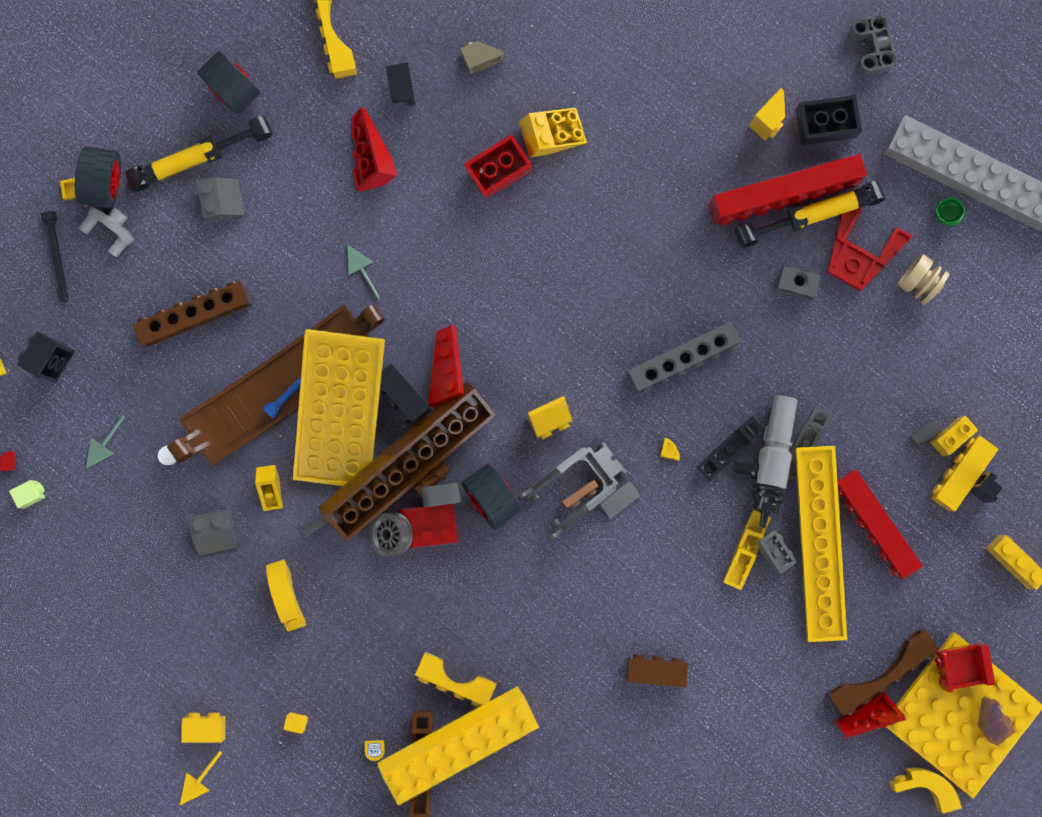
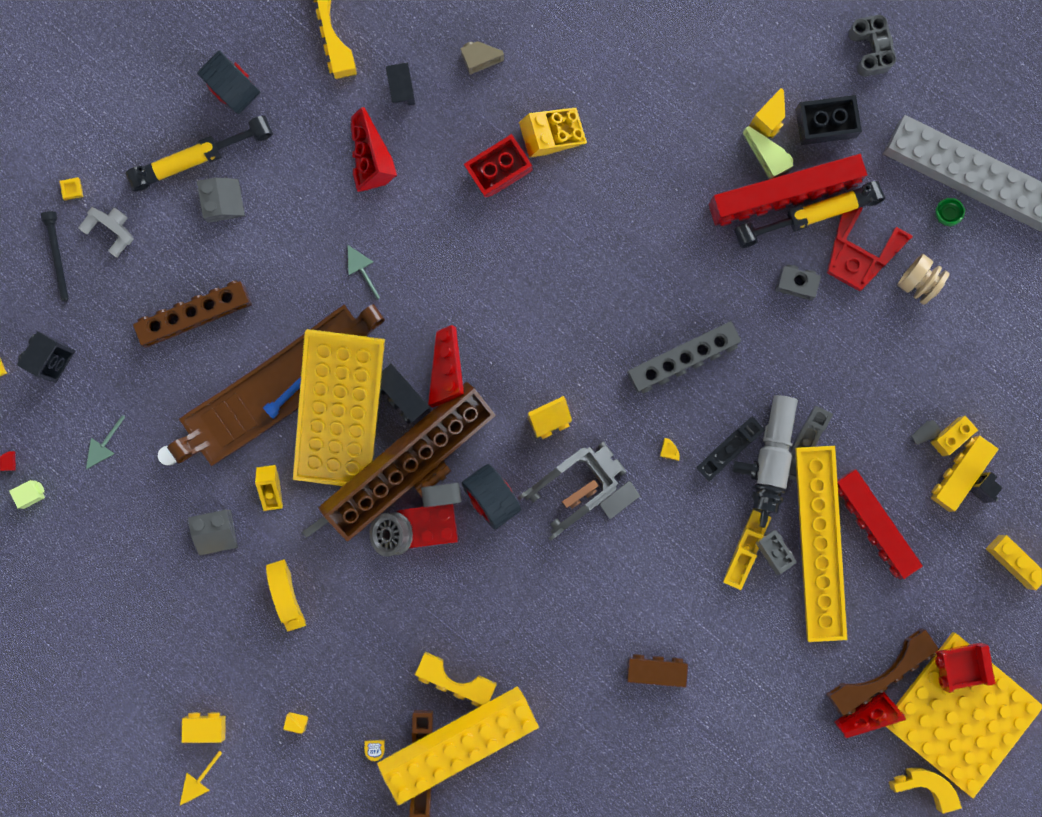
(97, 177): black wheel -> none
(770, 155): none -> yellowish green slope
(993, 722): slope -> none

